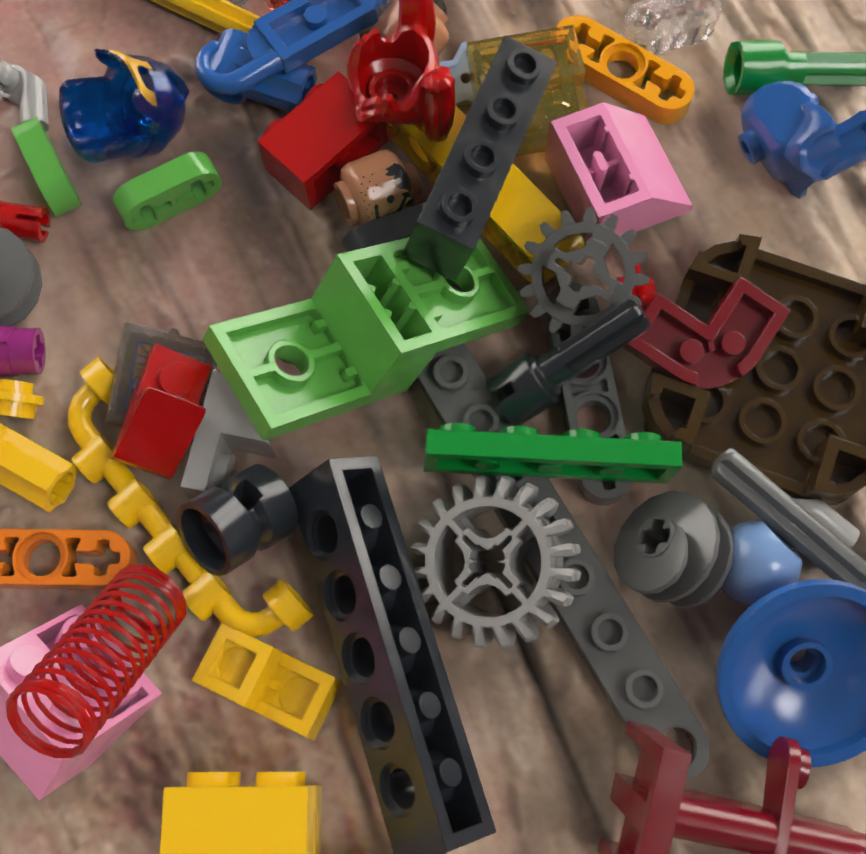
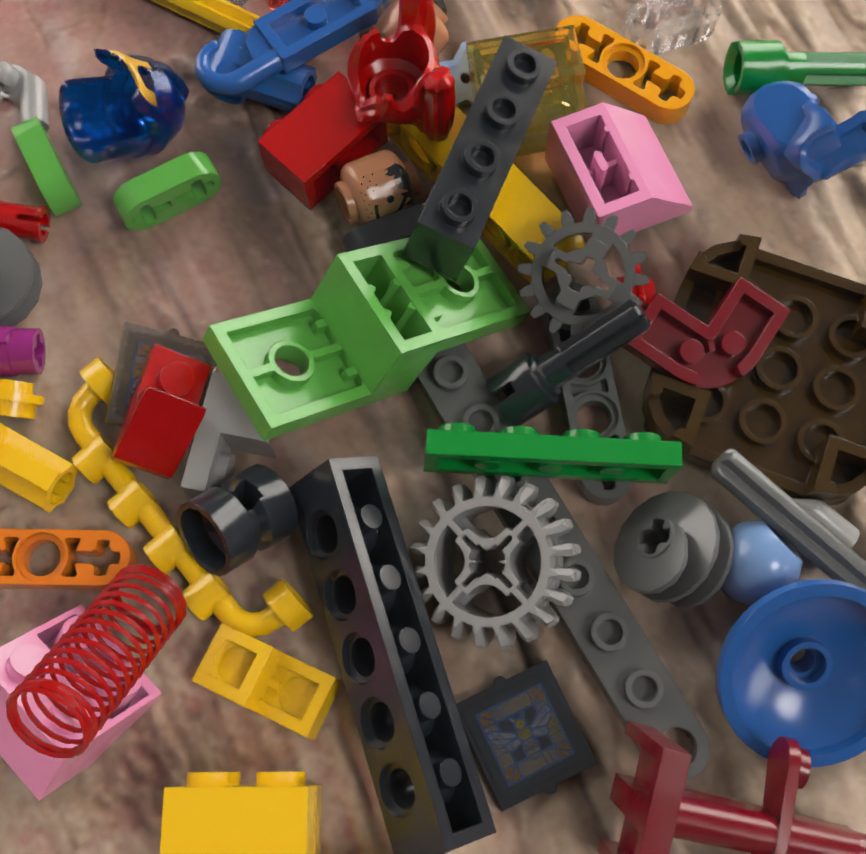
(525, 735): none -> piece

